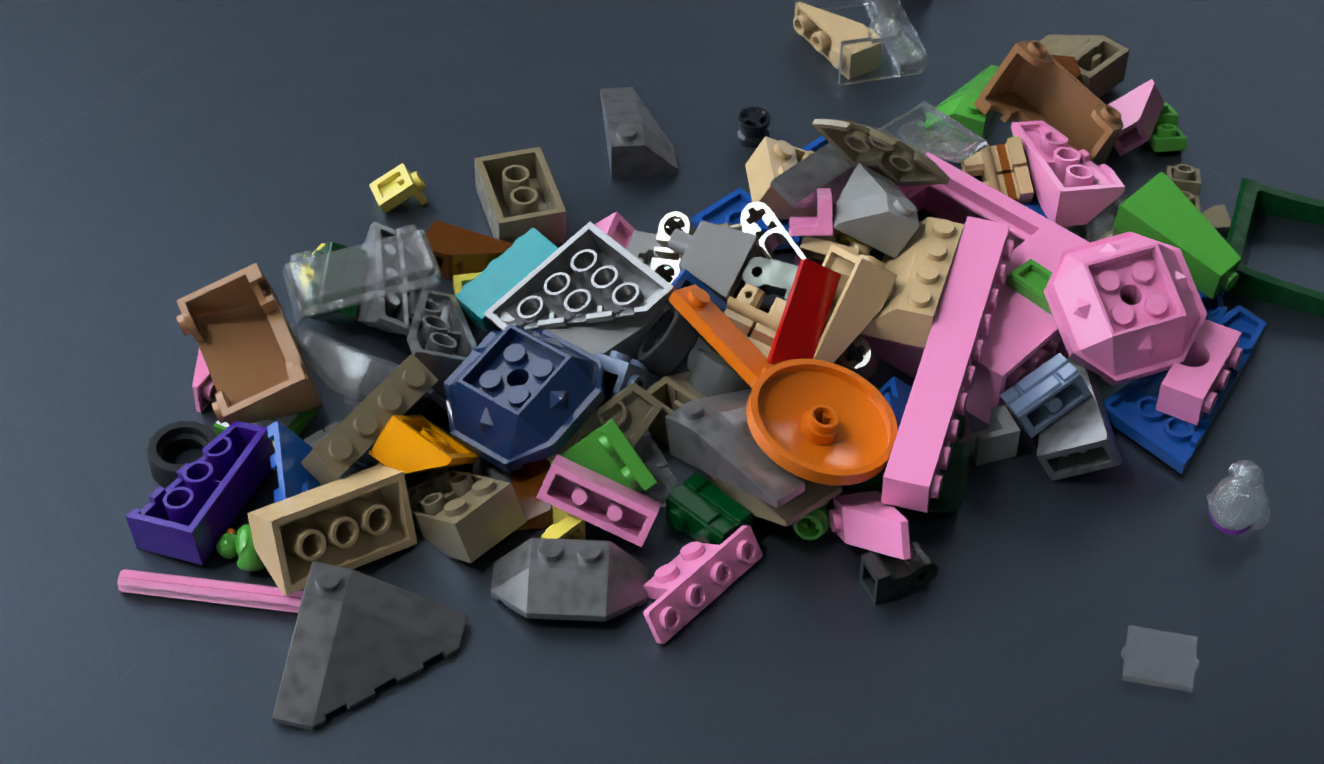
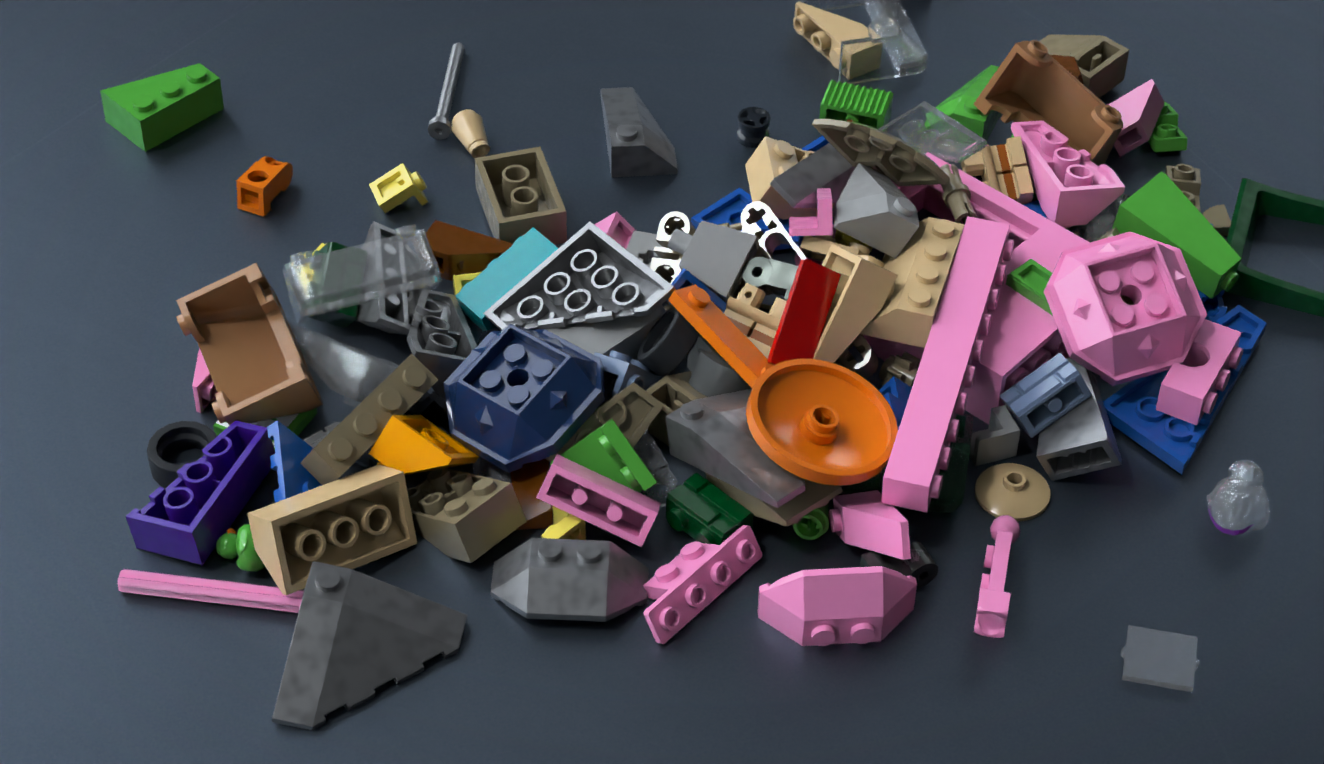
(162, 104): none -> bright green wedge
(262, 184): none -> orange leg
(440, 126): none -> flat silver bar
(470, 131): none -> tan cone
(837, 604): none -> bright pink wedge
(858, 103): none -> bright green brick
(902, 367): none -> dark tan gear
(957, 195): none -> dark tan pin
(993, 601): none -> bright pink plate
(1012, 491): none -> tan dish

